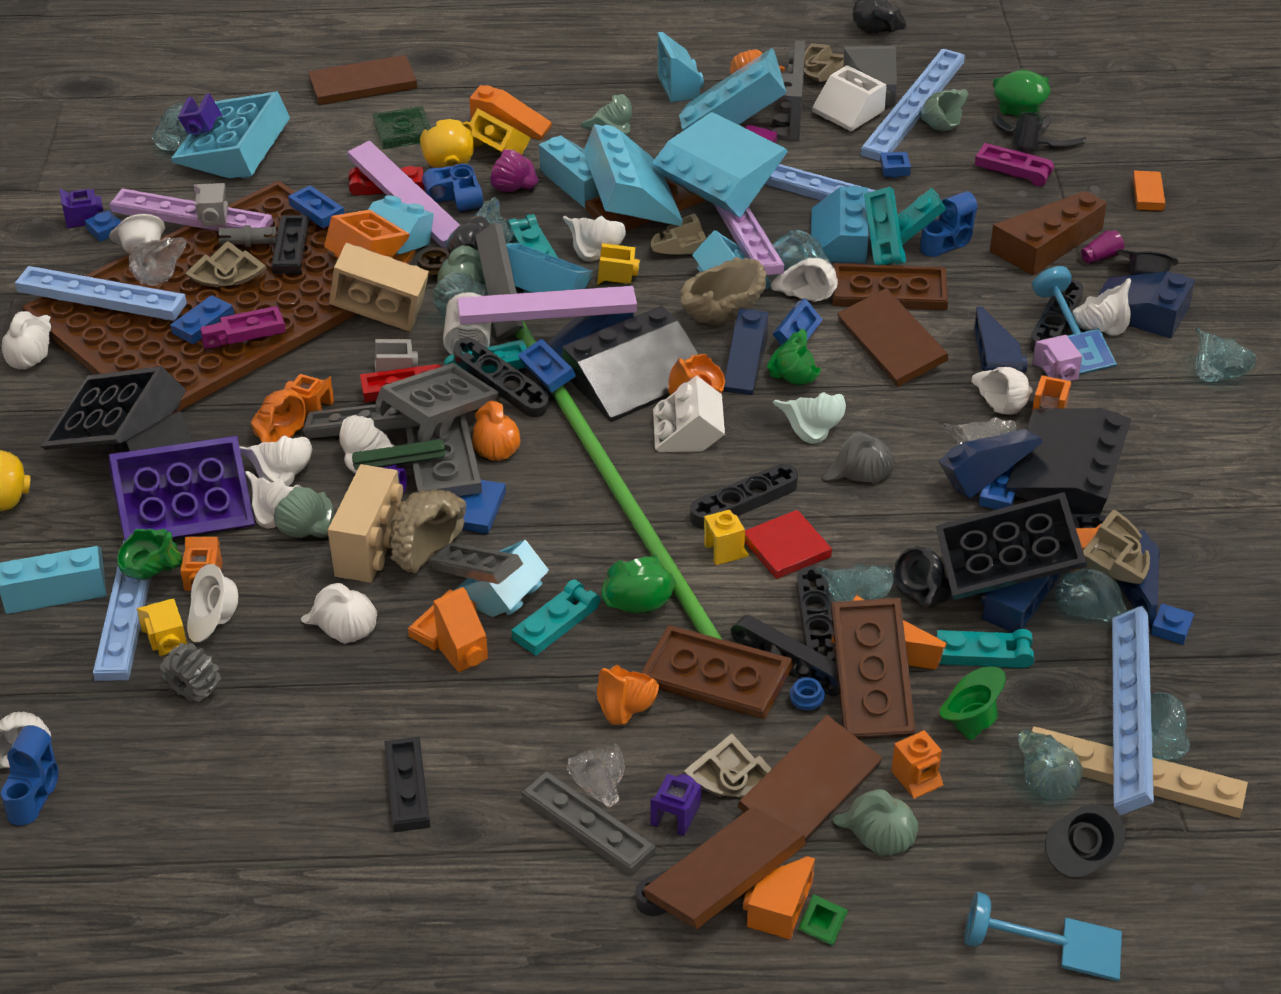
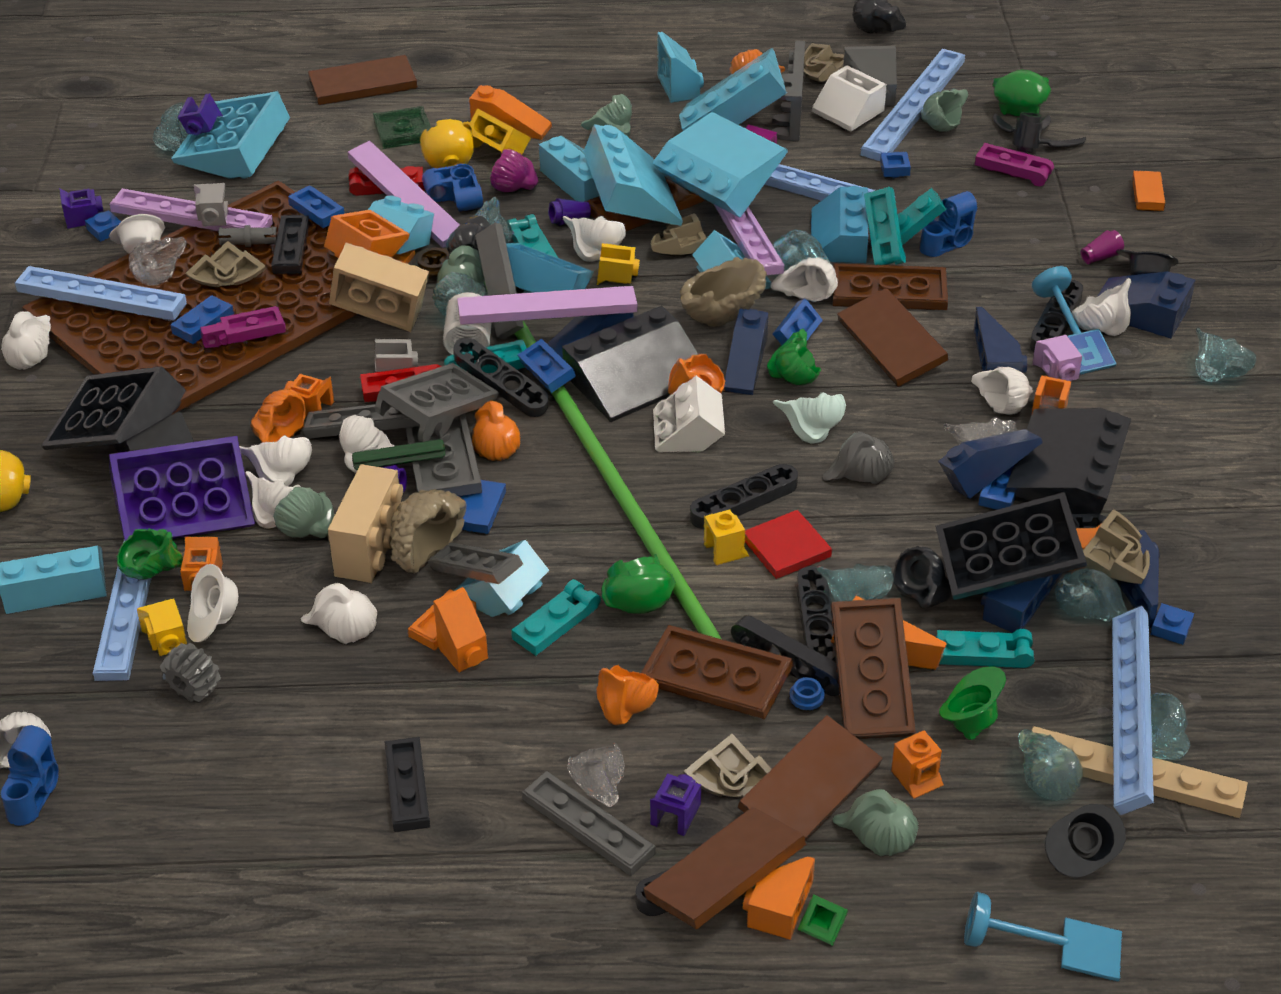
(568, 208): none -> dark purple cone
(1048, 232): reddish brown wedge -> none

